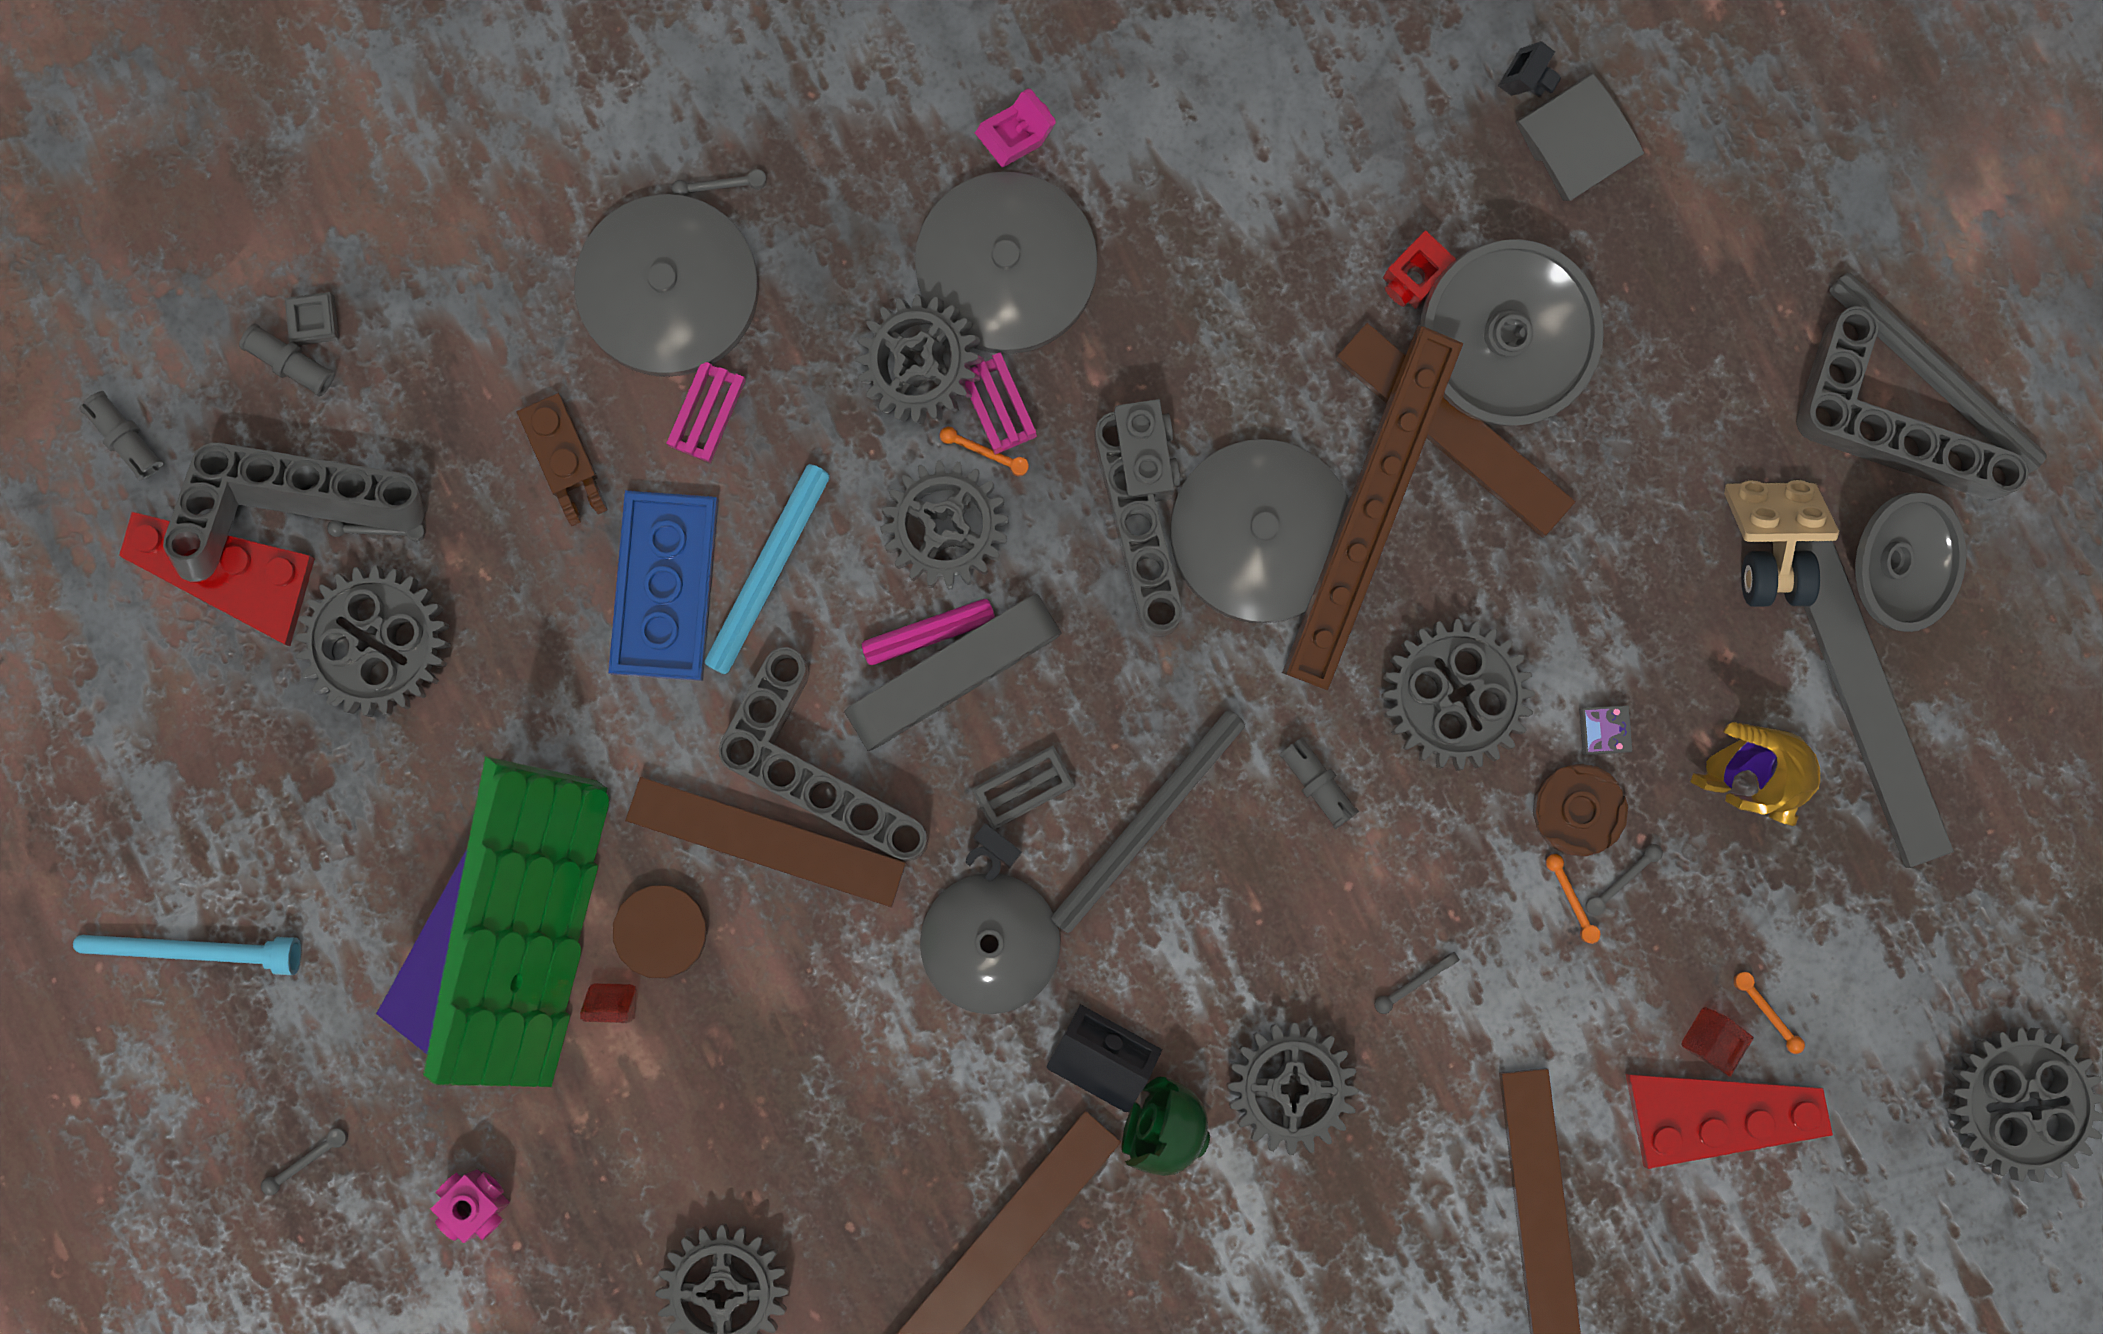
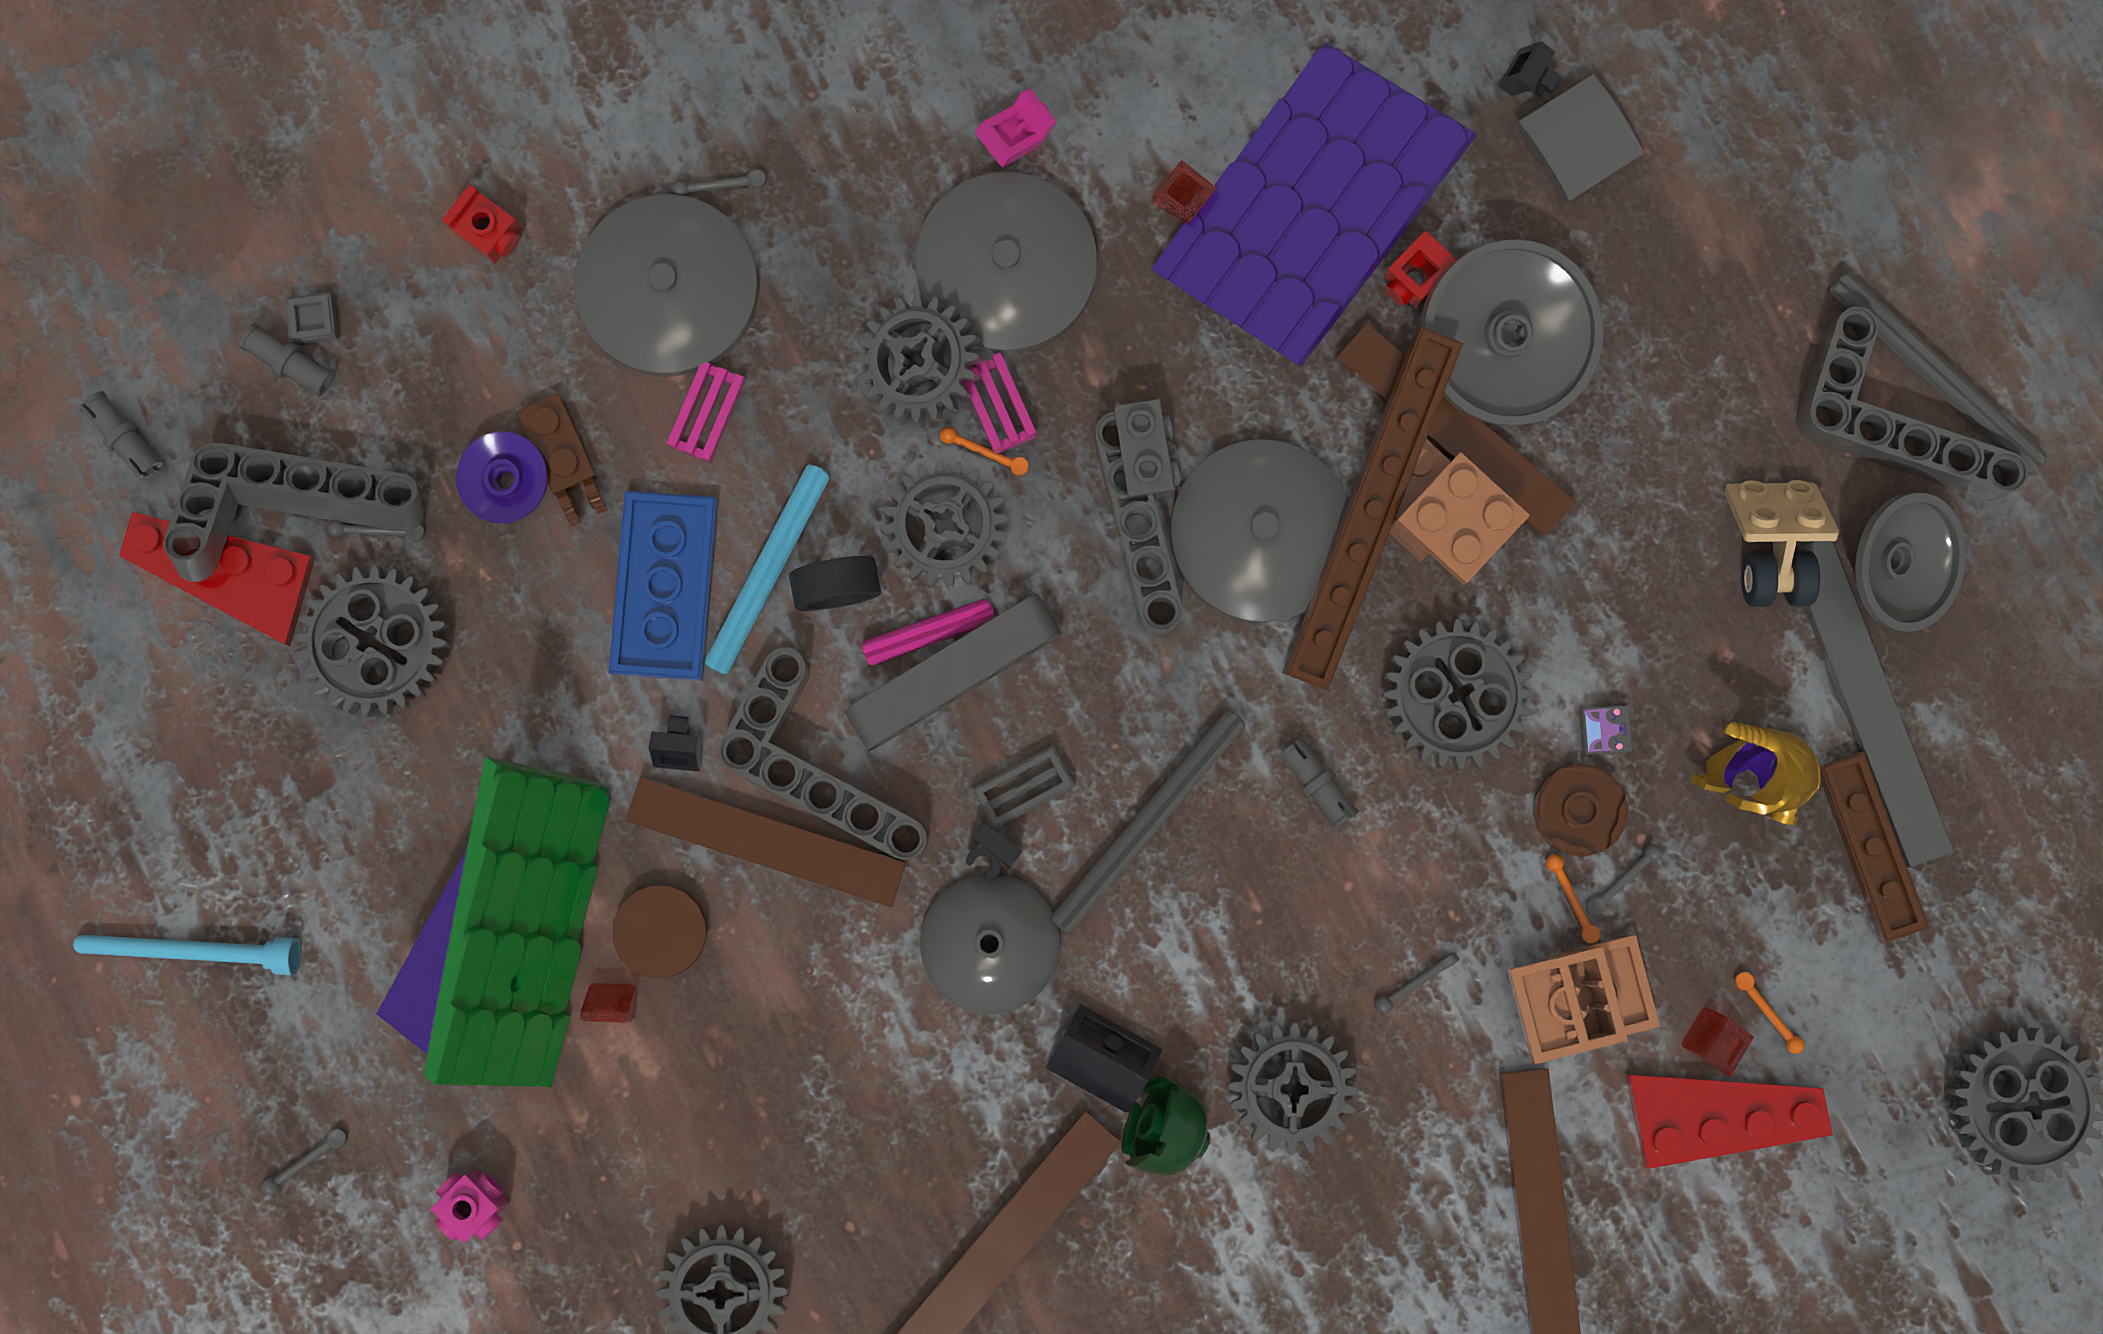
(469, 213): none -> red brick
(481, 472): none -> dark purple dish
(677, 747): none -> black tile
(834, 583): none -> black tyre
(1183, 193): none -> clear red slope
(1314, 203): none -> dark purple piece
(1454, 514): none -> nougat bracket
(1583, 999): none -> nougat bracket
(1872, 847): none -> reddish brown tile

